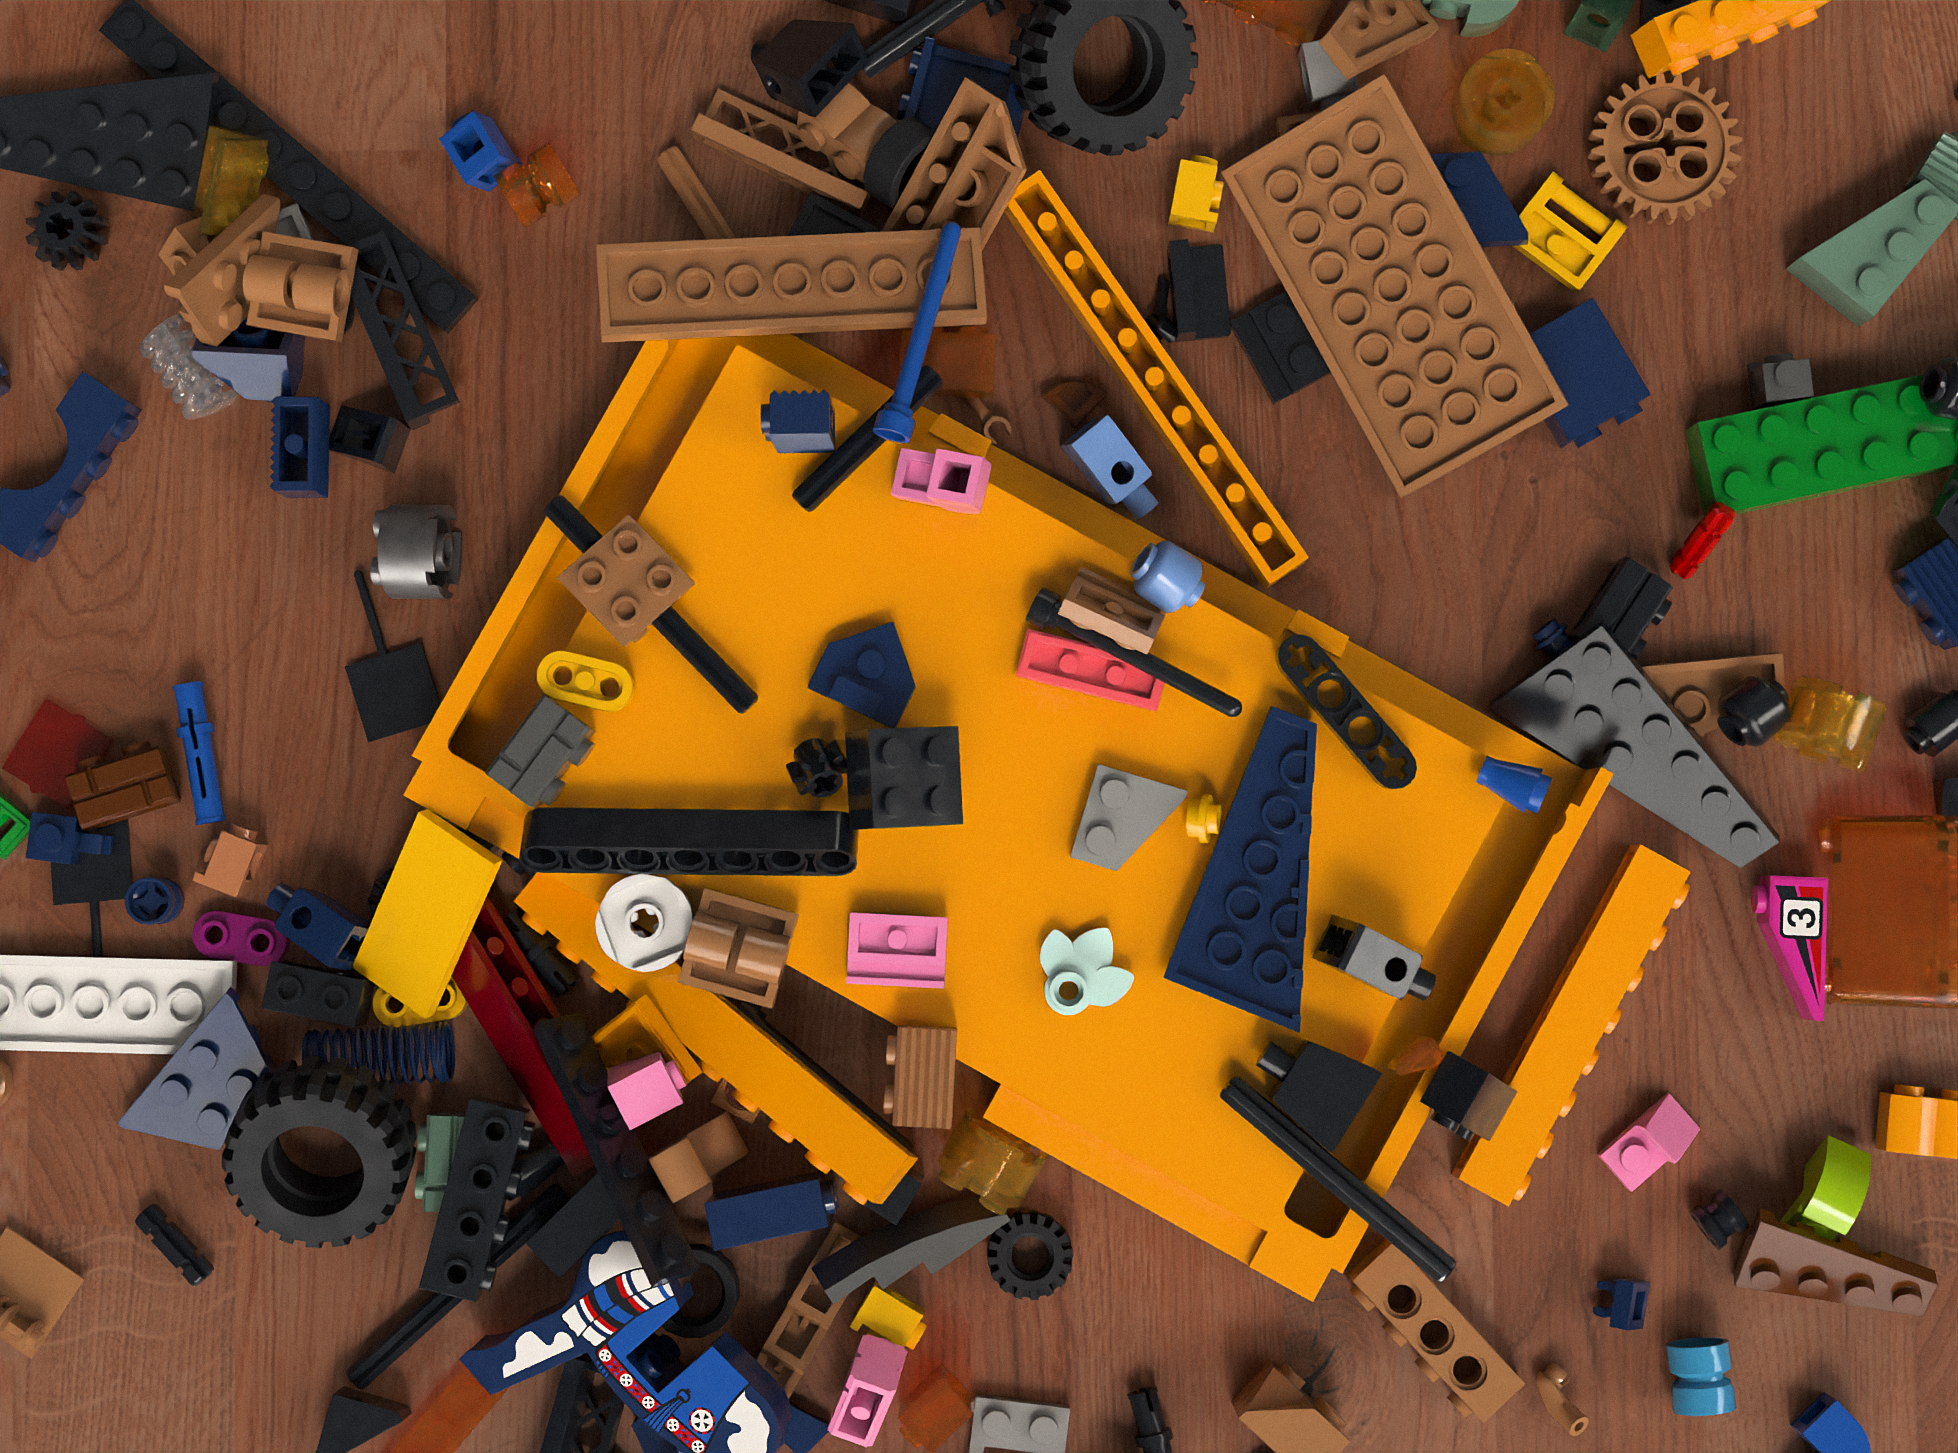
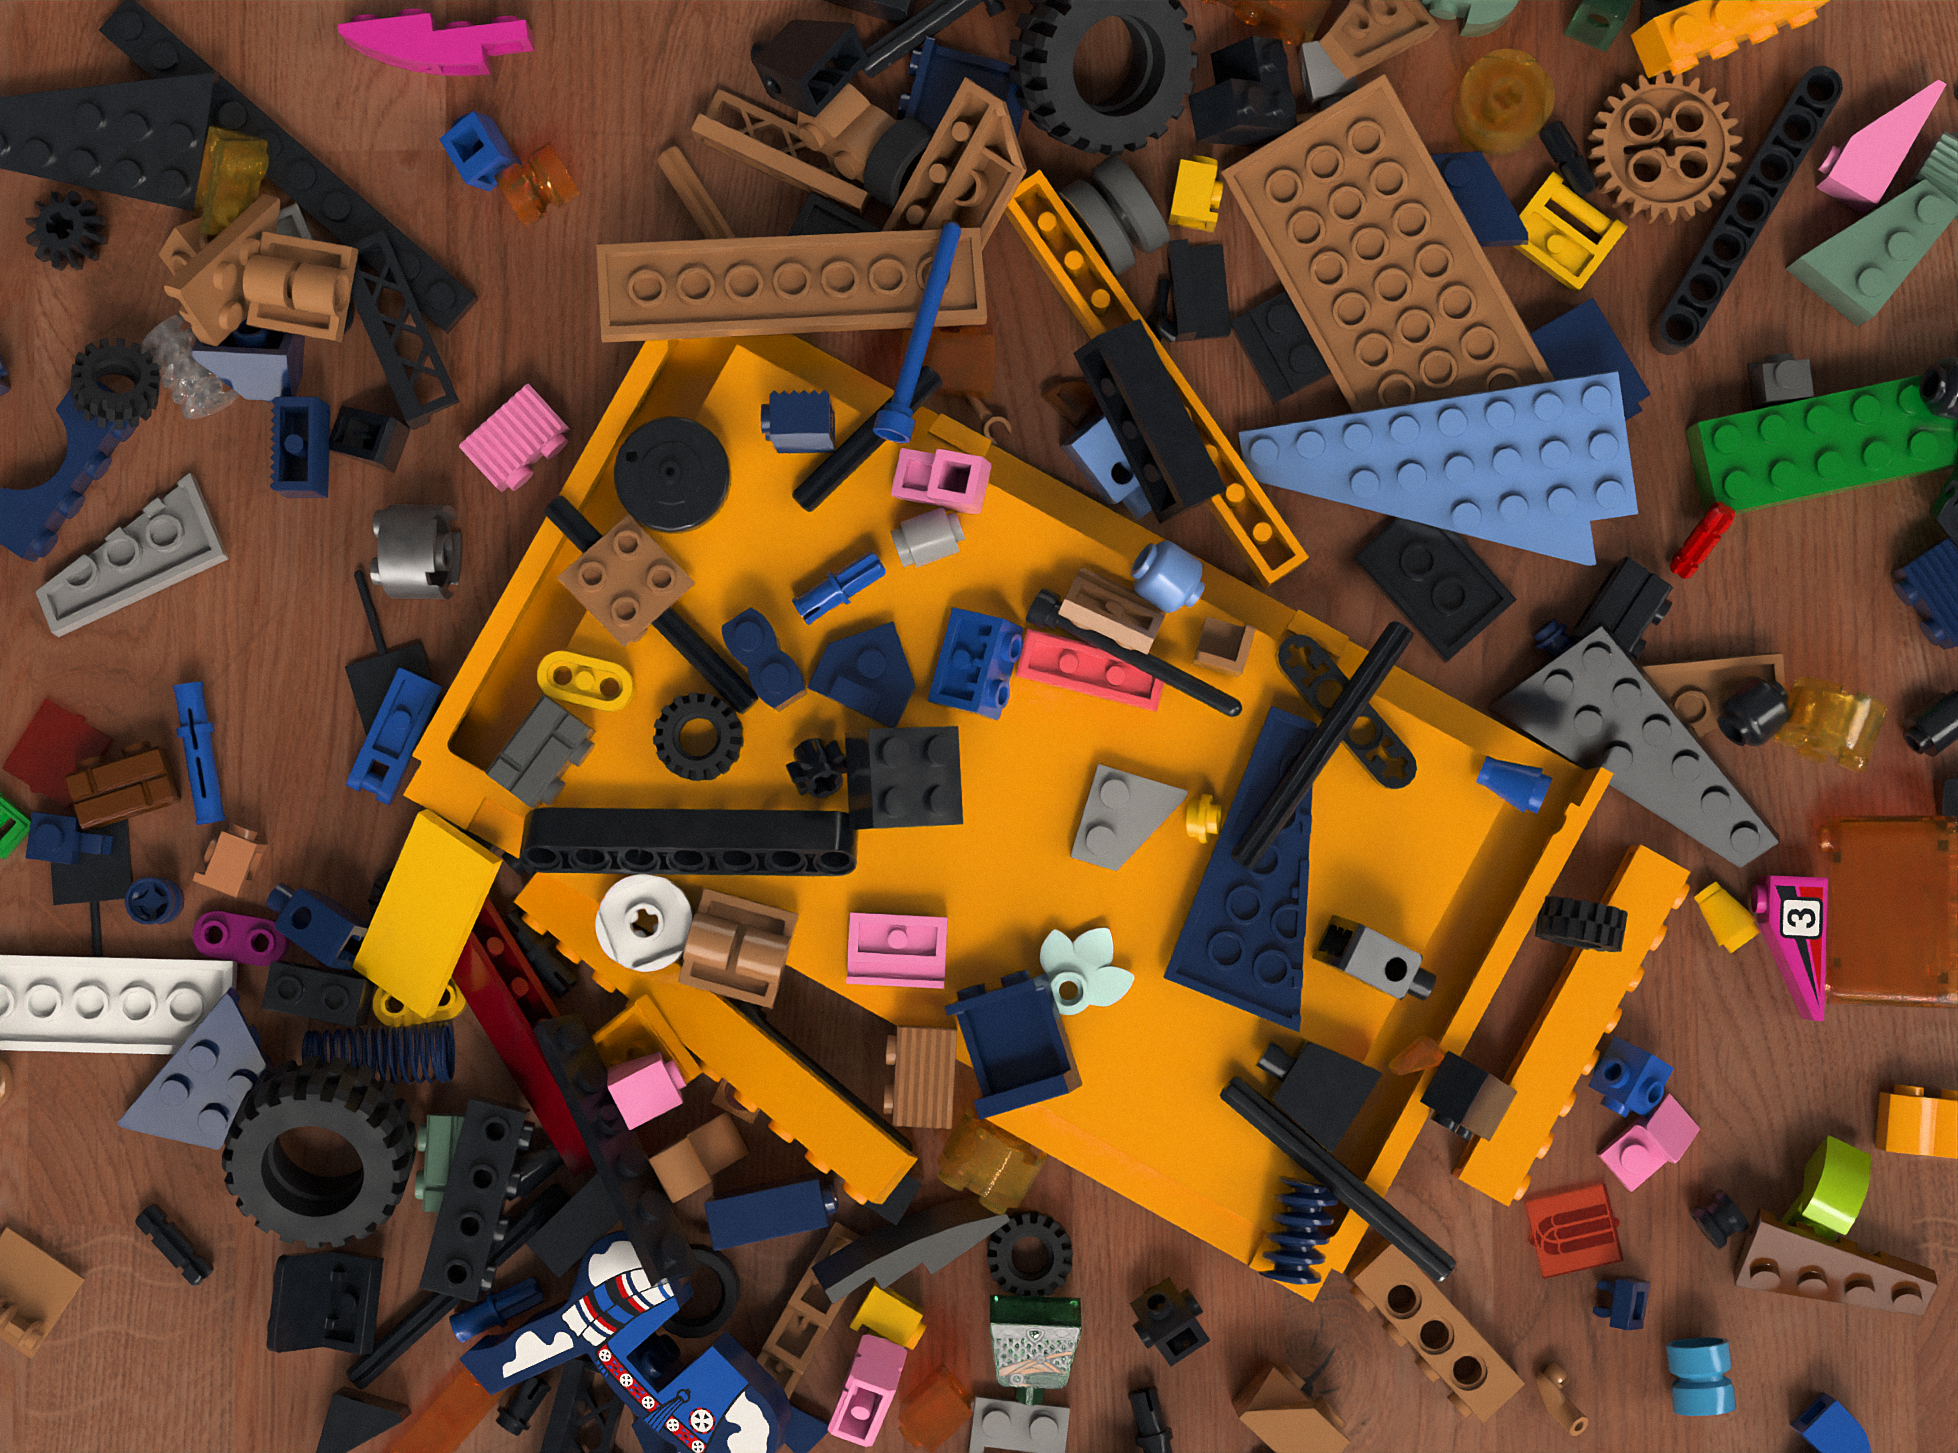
(115, 406): none -> black tyre
(148, 555): none -> light grey wing
(325, 1301): none -> black bracket
(395, 734): none -> blue plate
(418, 45): none -> dark pink slope
(497, 1309): none -> blue axle
(516, 439): none -> bright pink brick
(522, 1405): none -> black pin
(669, 729): none -> black tyre
(672, 475): none -> black wheel
(770, 670): none -> dark blue brick
(839, 587): none -> blue axle
(927, 537): none -> light grey brick
(976, 663): none -> blue bracket
(1015, 1043): none -> dark blue panel
(1034, 1342): none -> torso
(1115, 214): none -> dark grey wheel
(1149, 420): none -> black brick
(1169, 1321): none -> black brick
(1223, 647): none -> medium nougat panel
(1250, 95): none -> black brick
(1299, 1232): none -> dark blue piece
(1321, 745): none -> black axle
(1434, 583): none -> black tile
(1488, 464): none -> medium blue wing
(1563, 151): none -> black piece
(1573, 1231): none -> clear red piece
(1581, 924): none -> black tyre
(1630, 1079): none -> blue brick
(1726, 917): none -> yellow cone
(1761, 195): none -> black beam
(1870, 158): none -> bright pink slope

